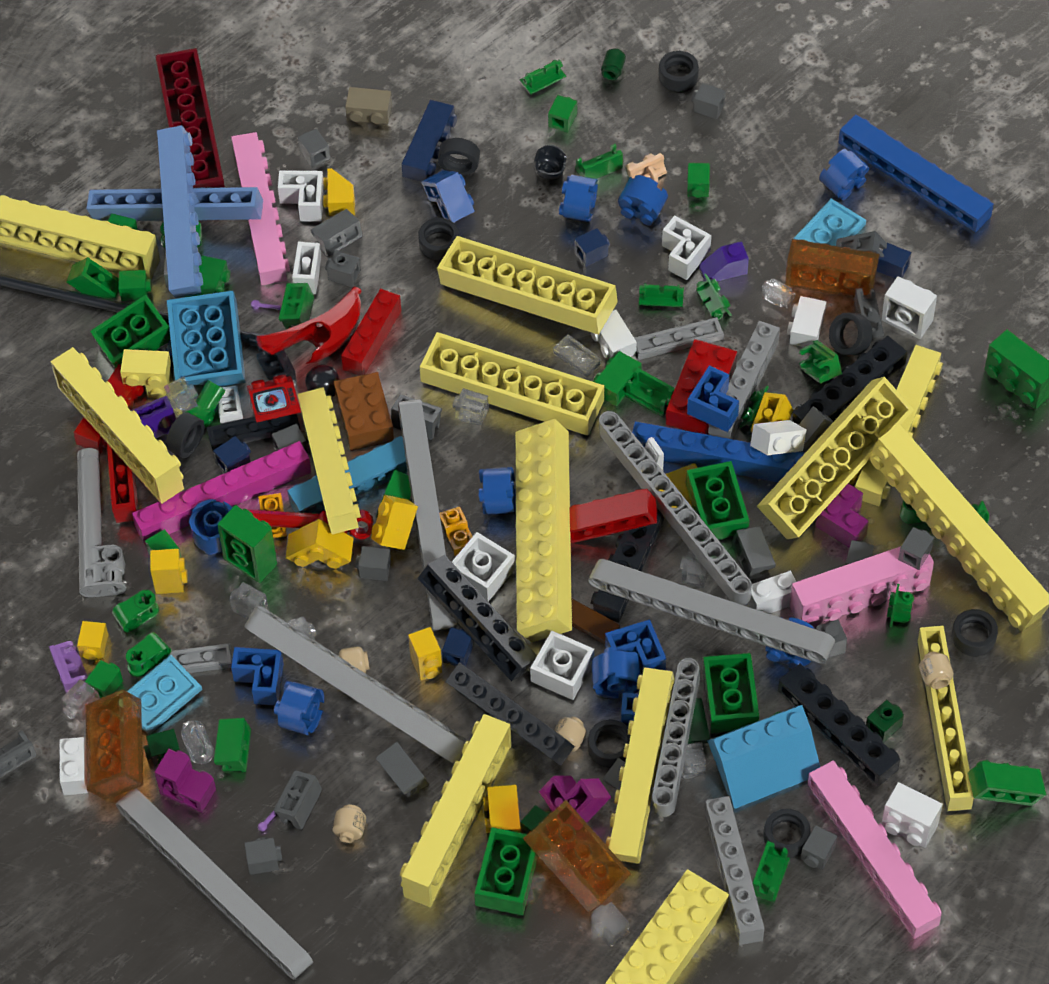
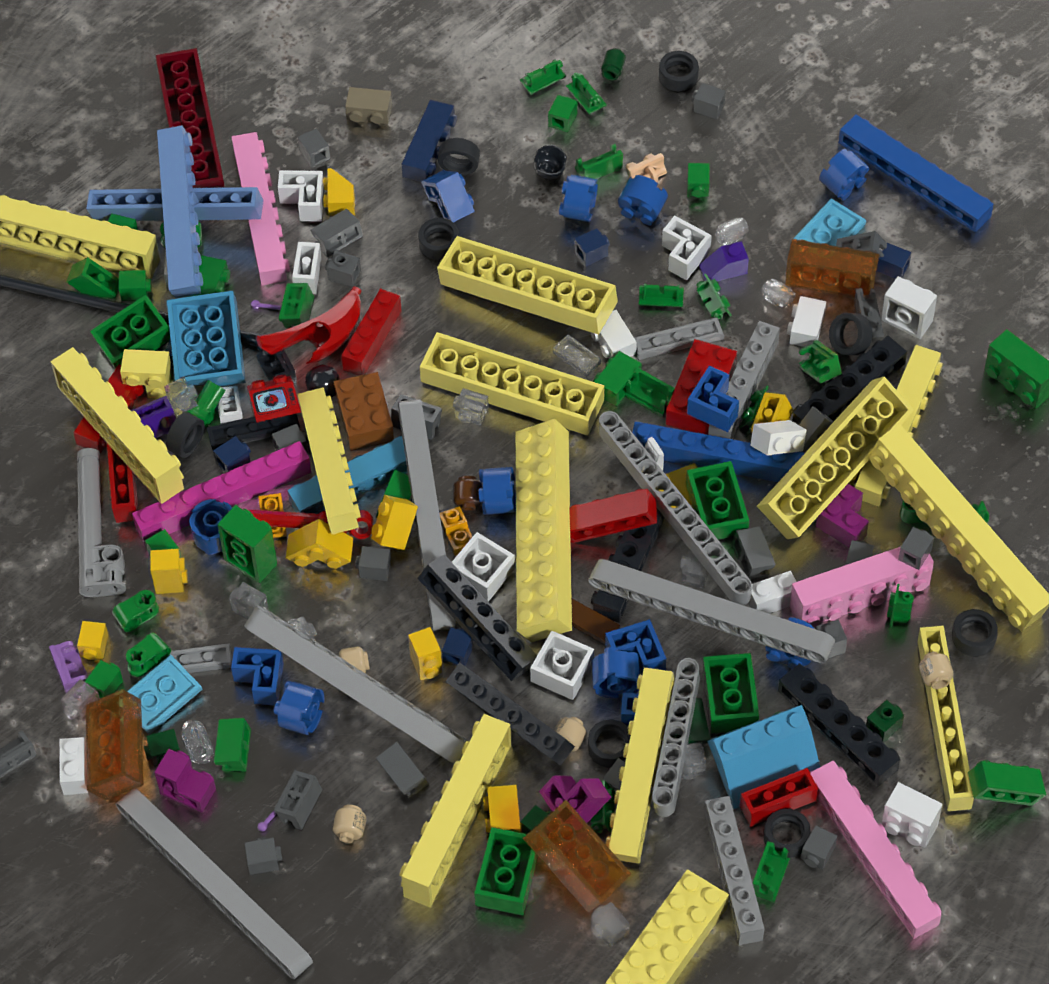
(467, 492): none -> reddish brown head
(585, 93): none -> green hinge
(601, 819): none -> green hinge
(731, 231): none -> clear brick
(784, 793): none -> red brick

